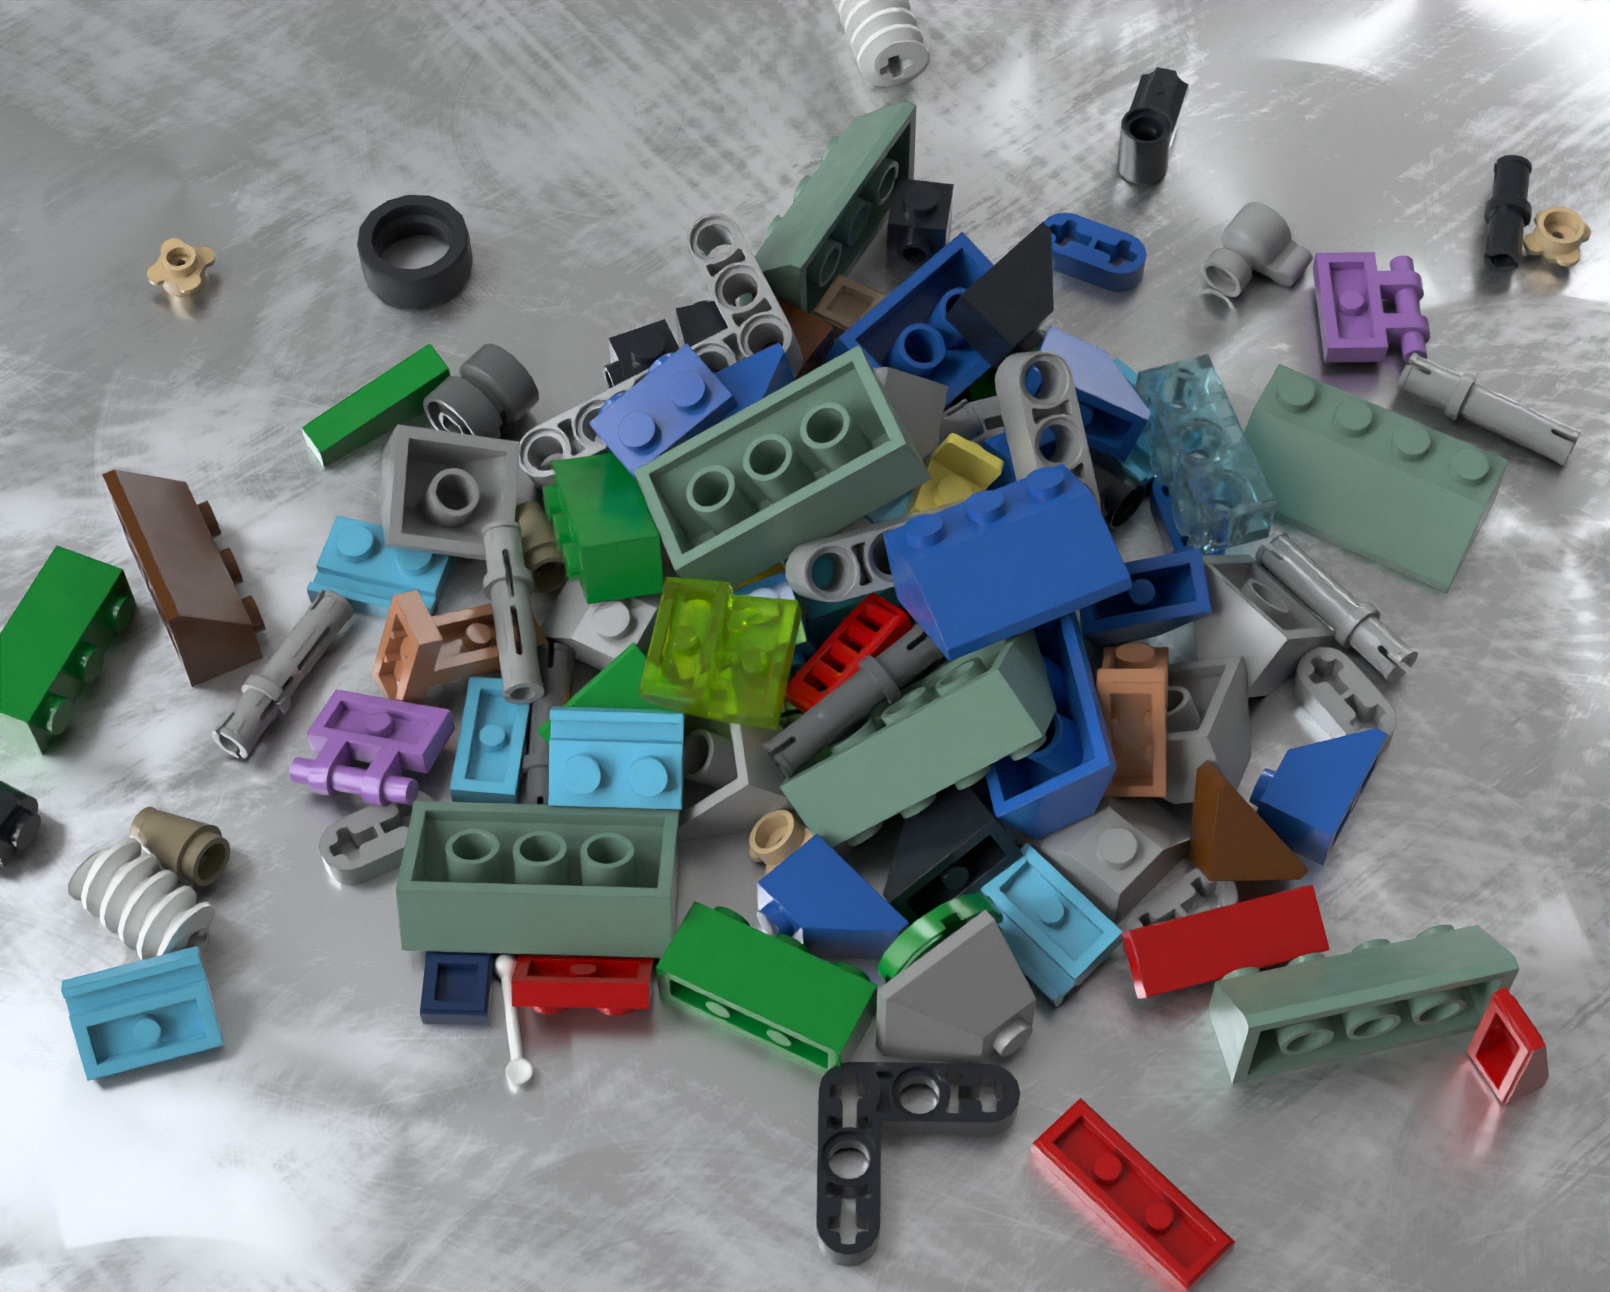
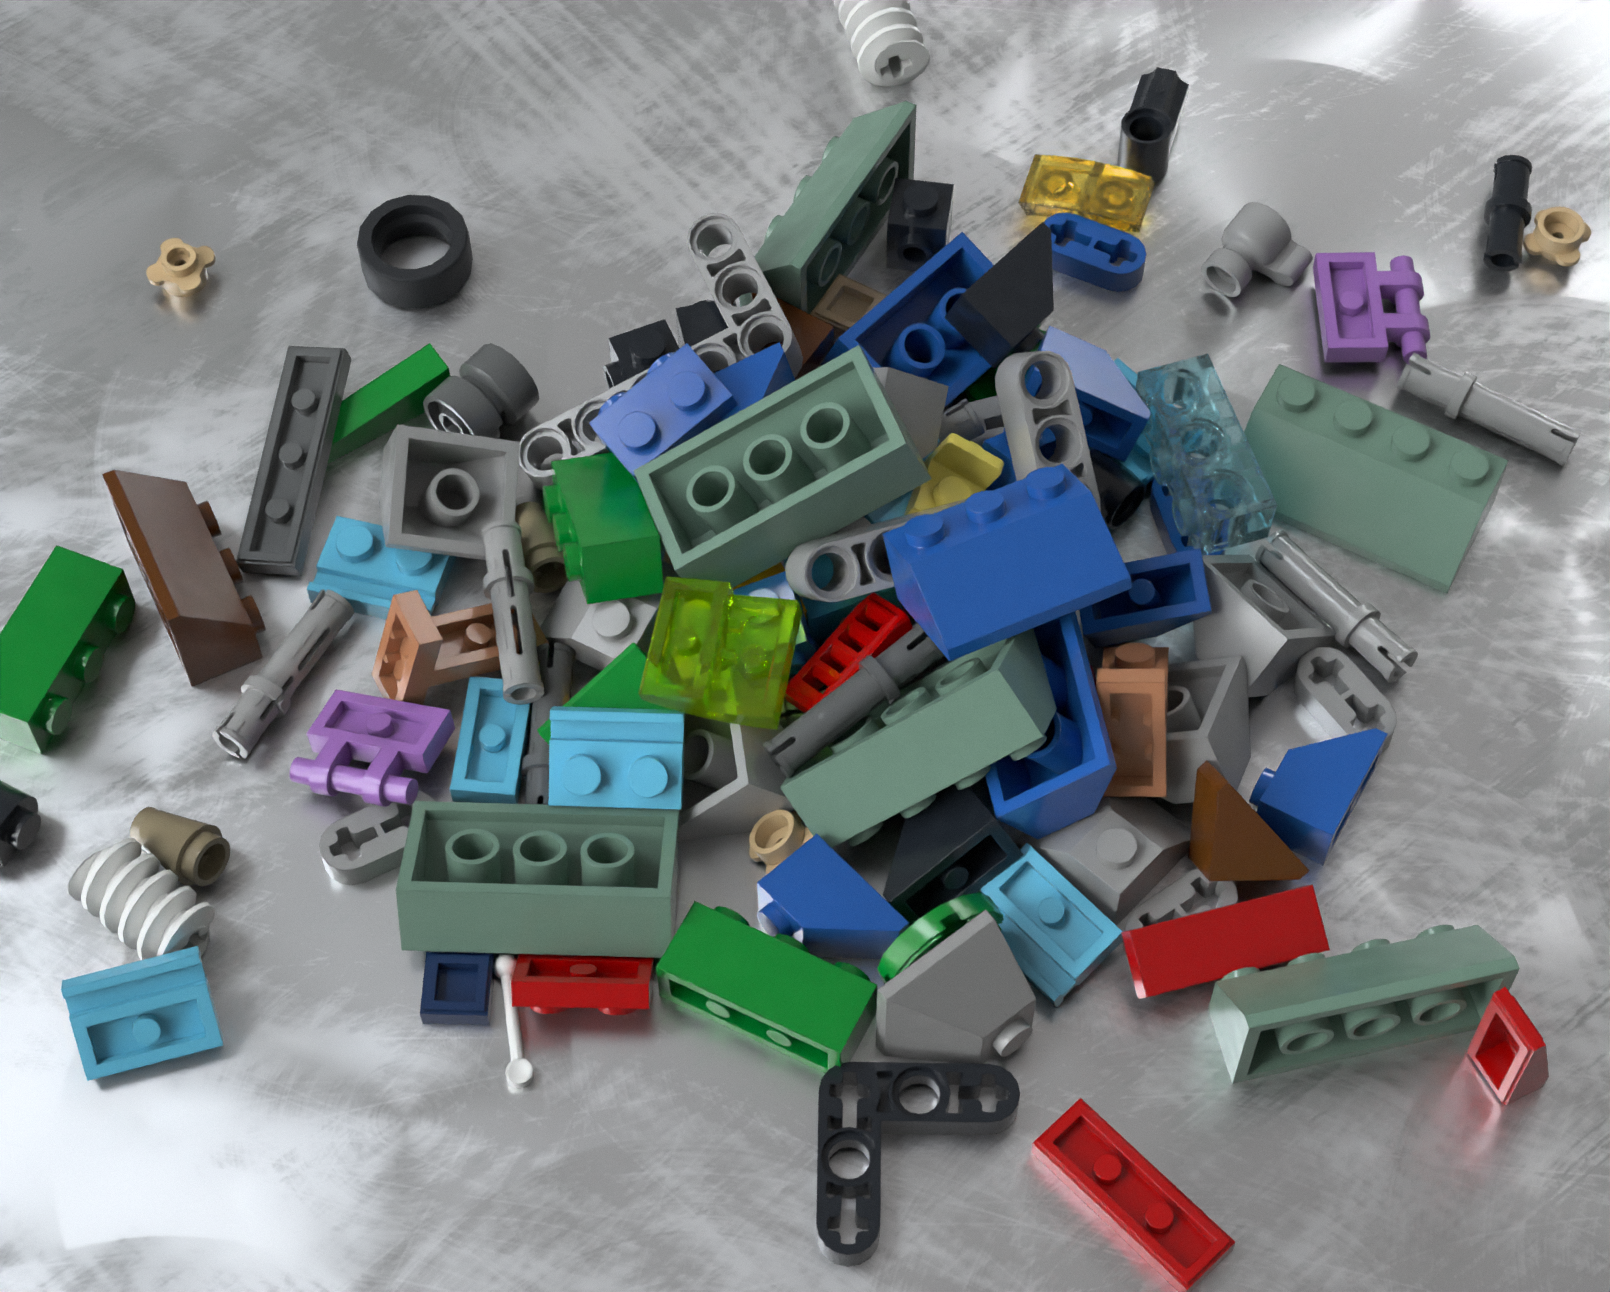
(294, 461): none -> dark grey tile
(1088, 190): none -> clear yellow slope

